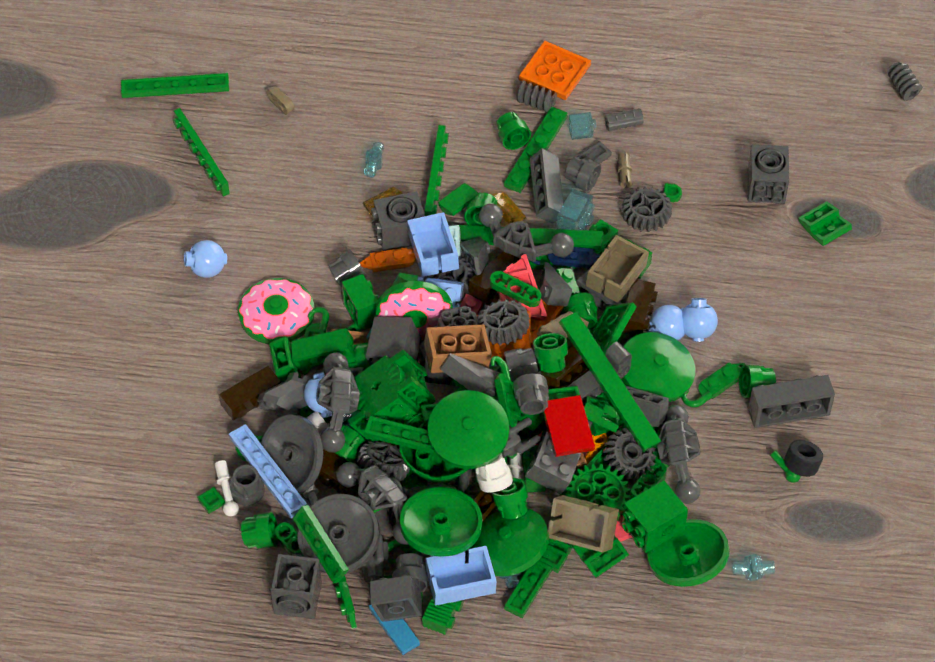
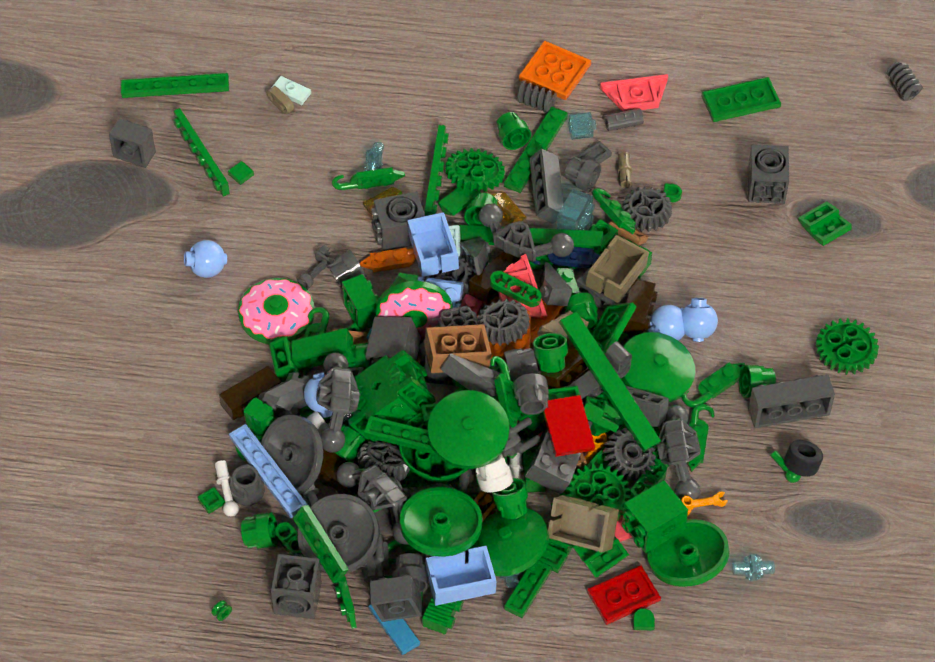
(132, 143): none -> dark grey brick
(221, 610): none -> green bush
(241, 172): none -> green tile
(258, 416): none -> green brick
(293, 90): none -> light aqua plate
(306, 280): none -> dark grey bar
(369, 179): none -> green plate
(475, 170): none -> green gear
(614, 210): none -> green plate
(623, 594): none -> red tile
(636, 92): none -> coral wing
(637, 238): none -> medium nougat plate
(644, 620): none -> green tile
(701, 428): none -> green plate
(714, 500): none -> light orange brick
(741, 99): none -> green tile
(847, 346): none -> green gear

